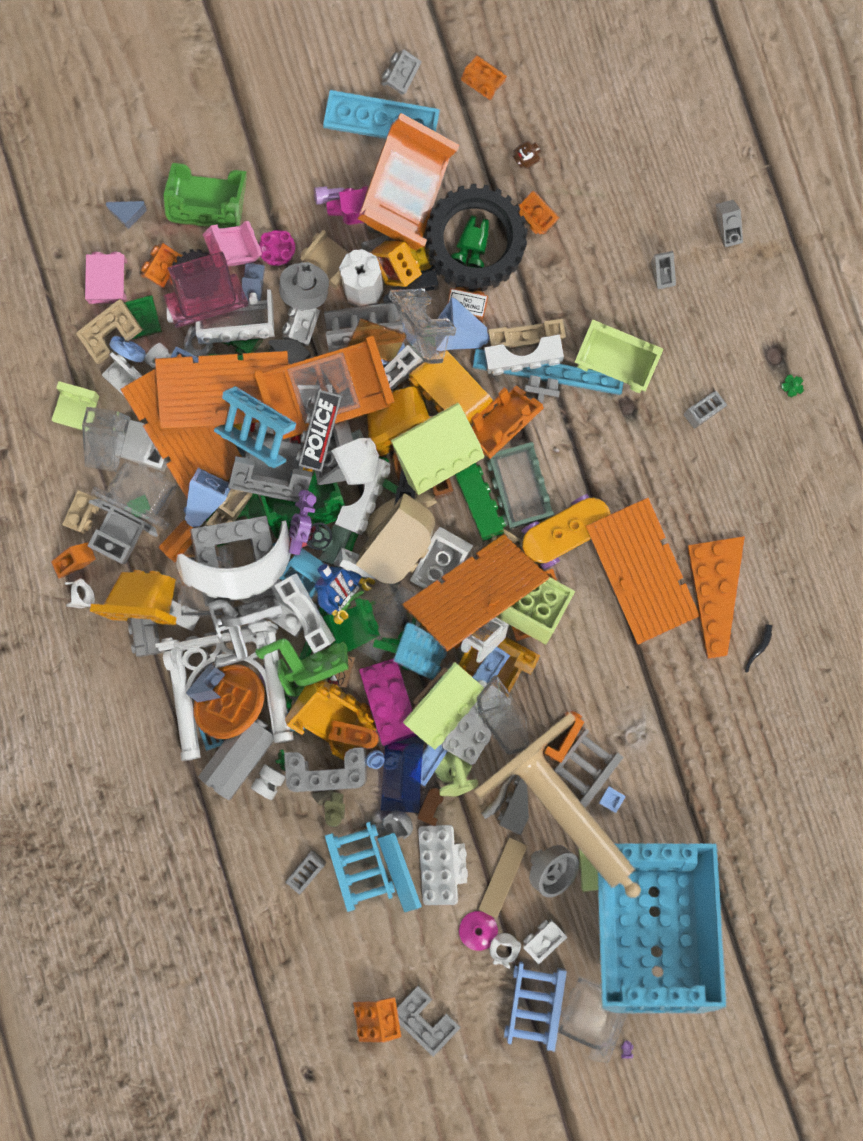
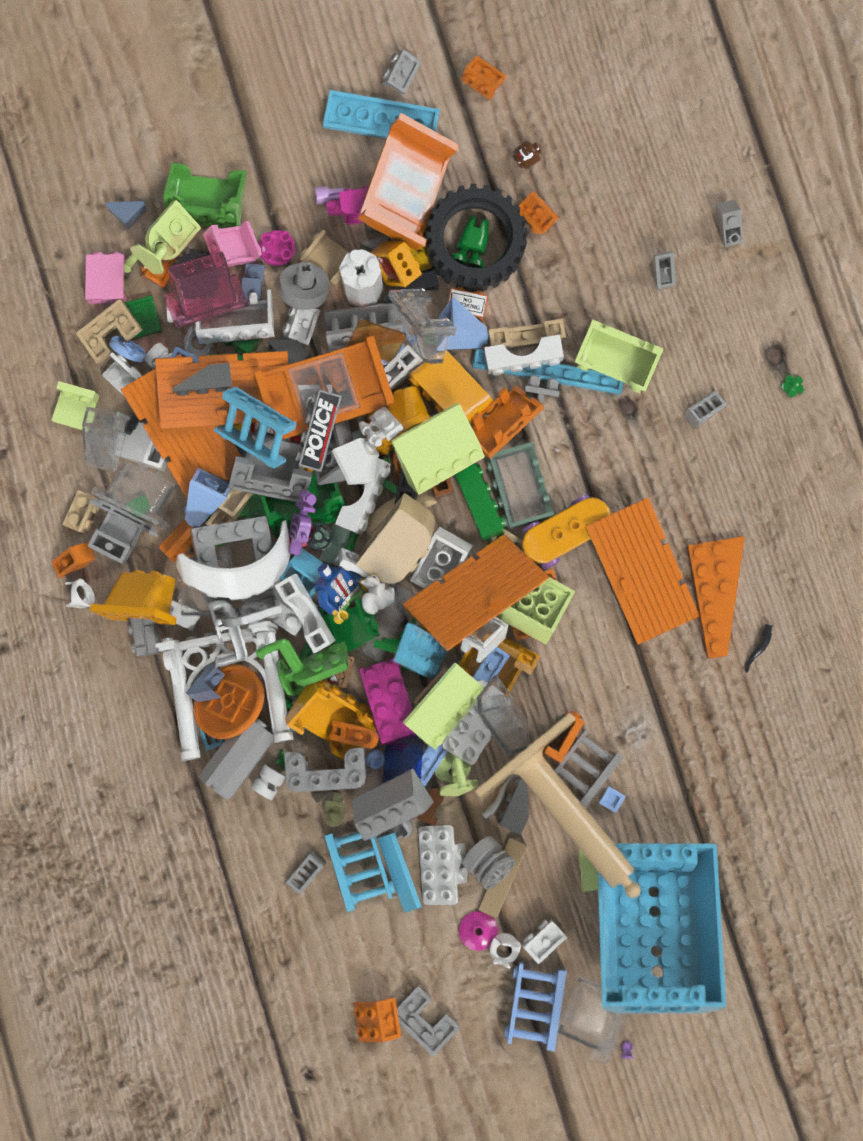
(132, 424): none -> black animal
(171, 231): none -> yellowish green plate
(211, 377): none -> dark grey slope
(378, 596): none -> white animal
(385, 423): none -> white plate
(390, 804): none -> light grey slope
(488, 862): none -> light grey wheel
(553, 870): light grey piece -> none

